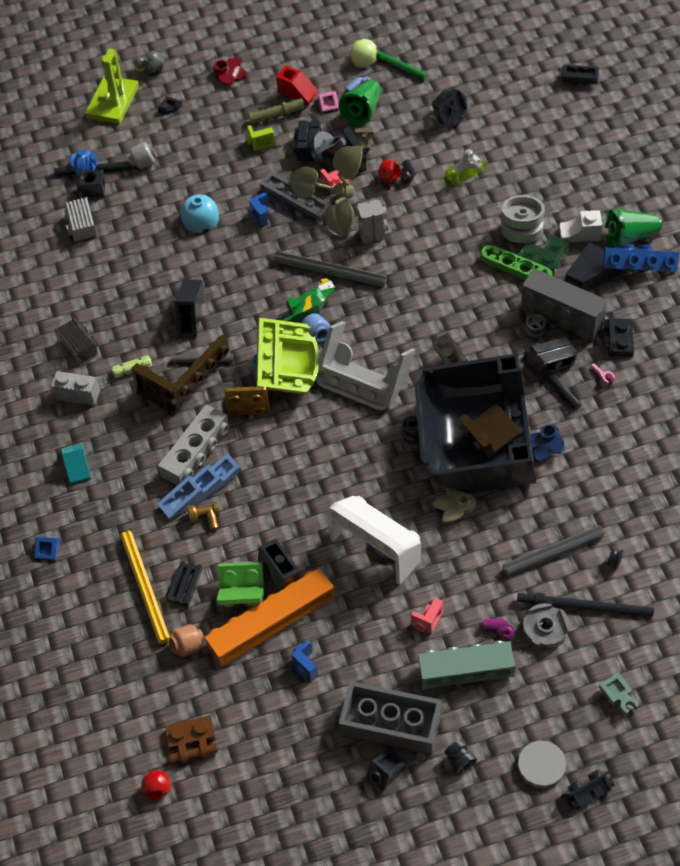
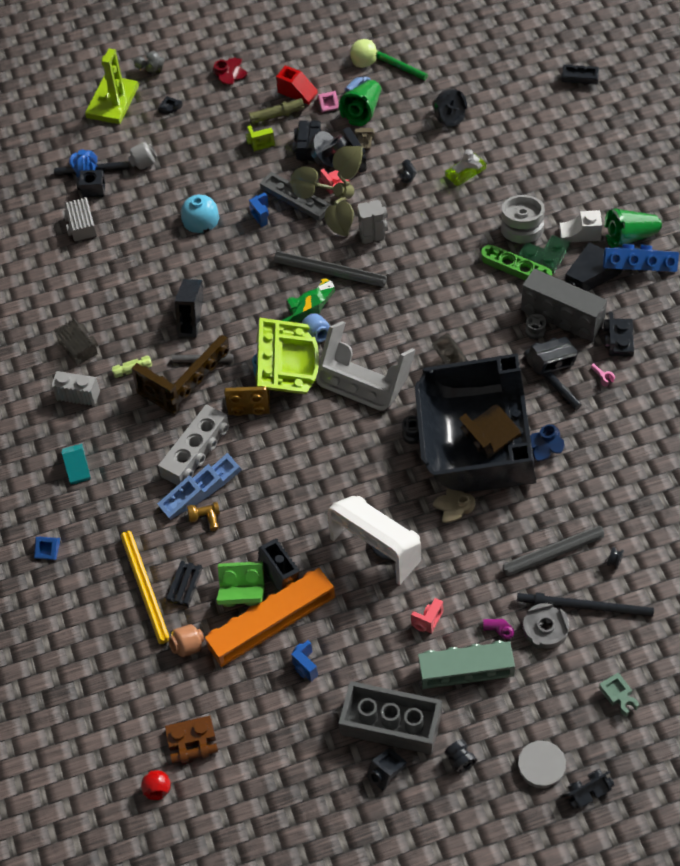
(388, 171): red piece -> none

